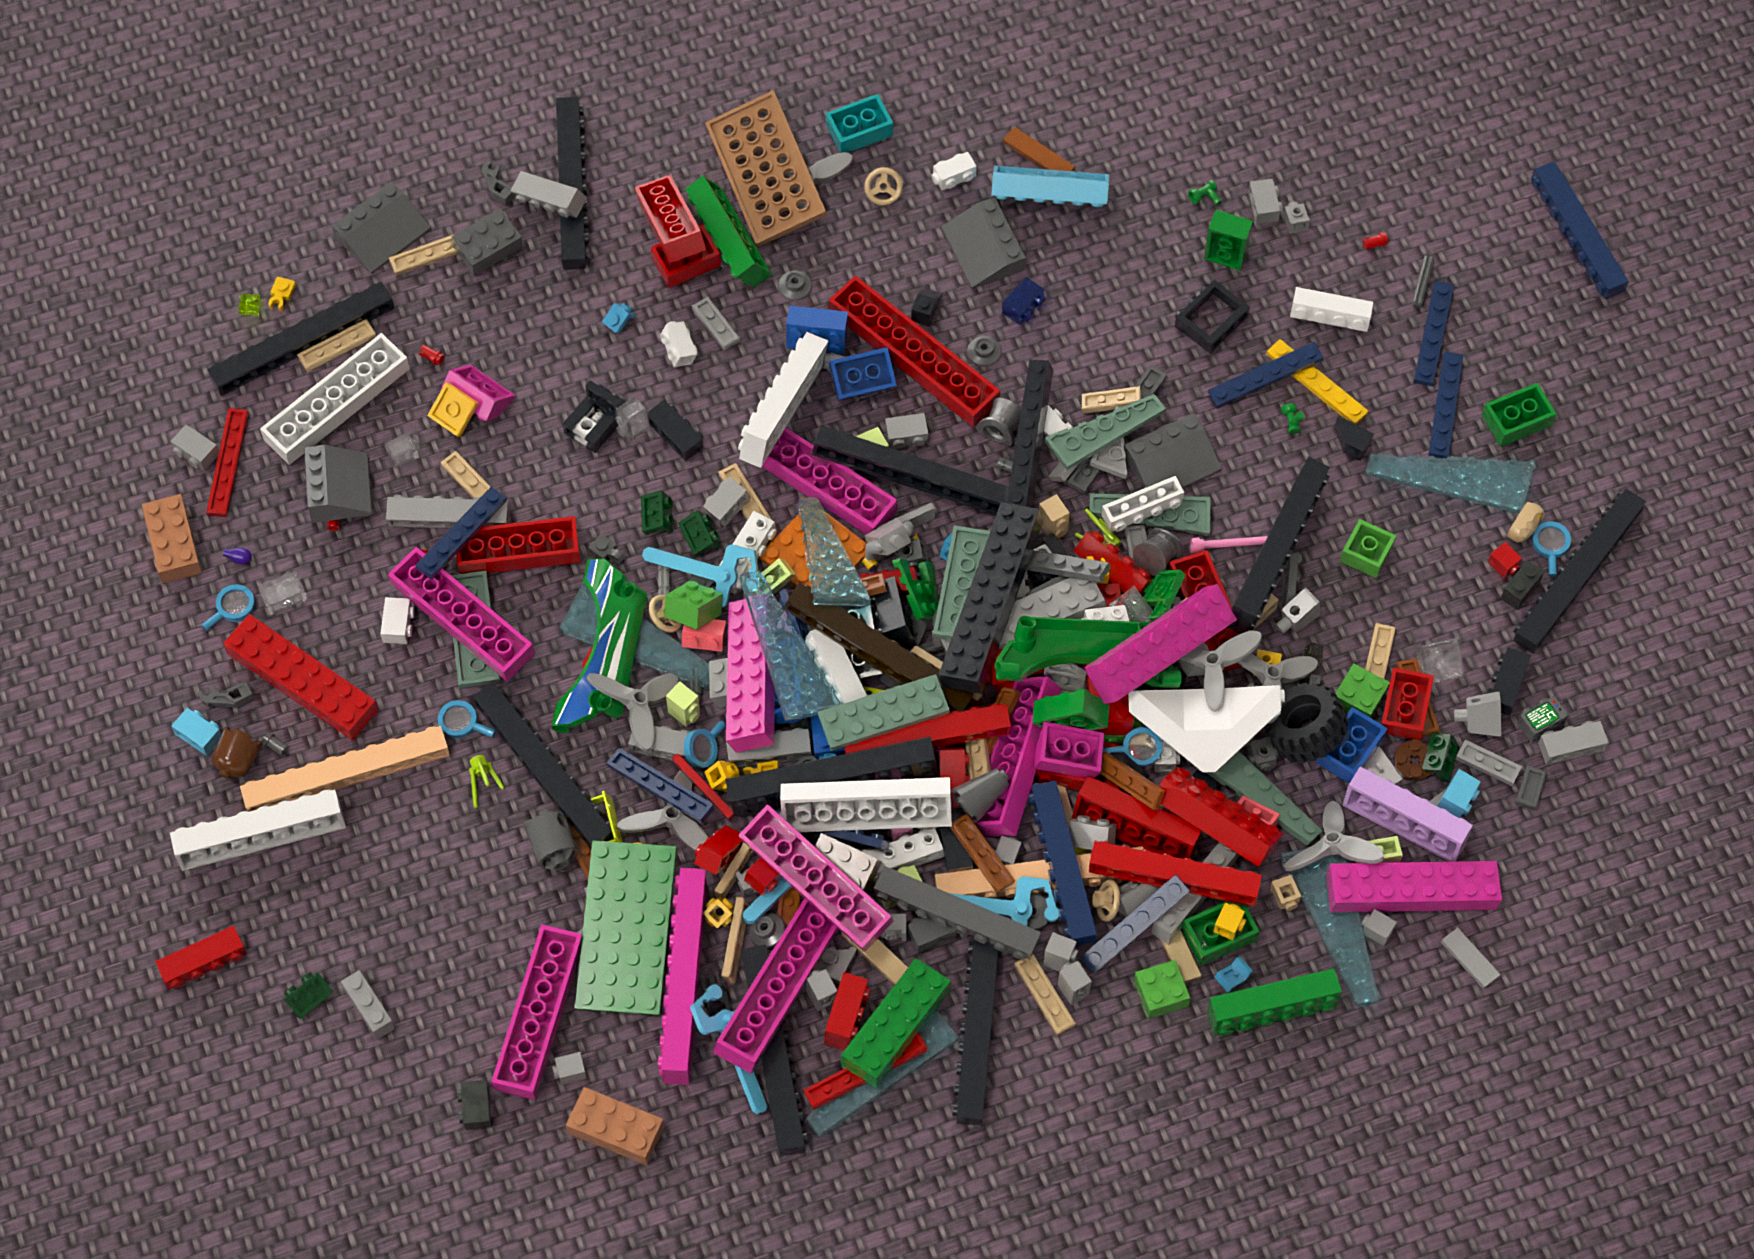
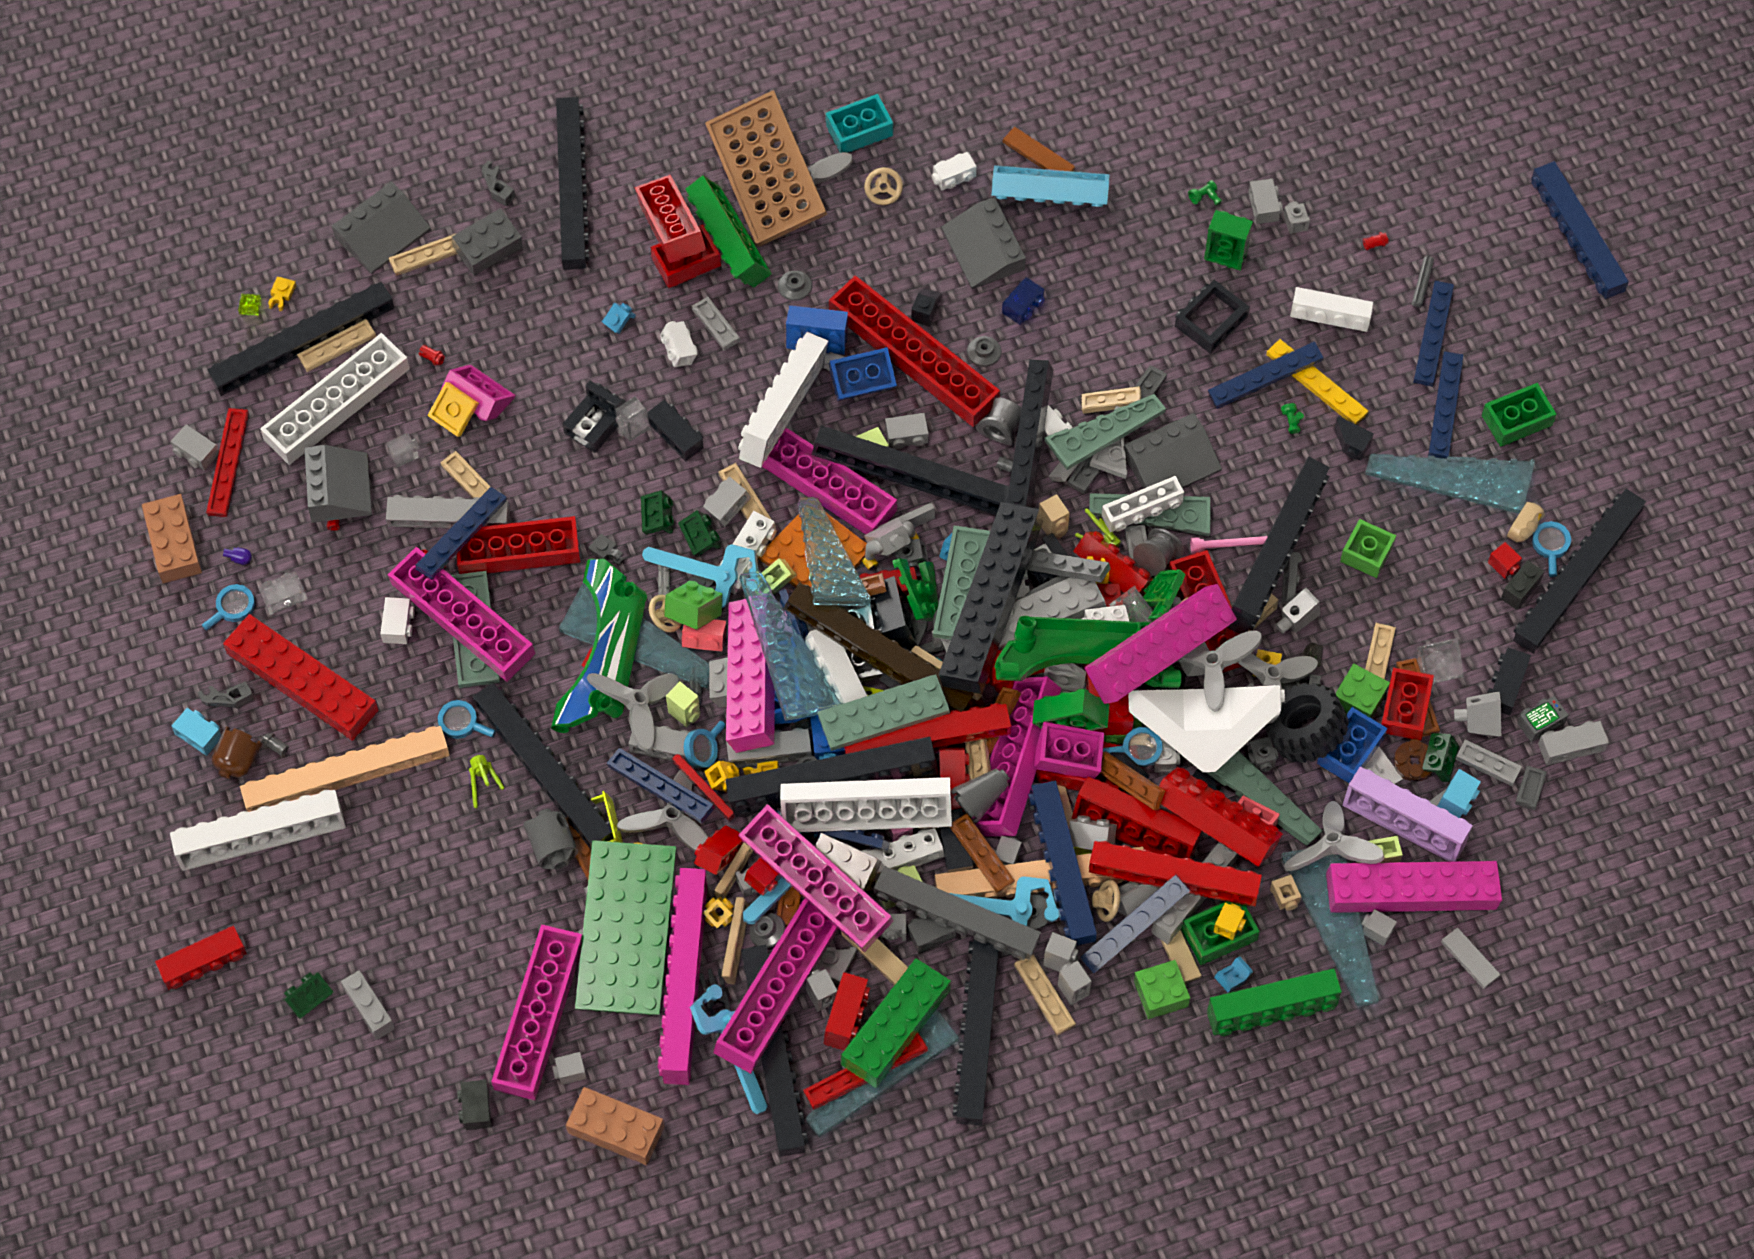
(548, 194): light grey brick -> none

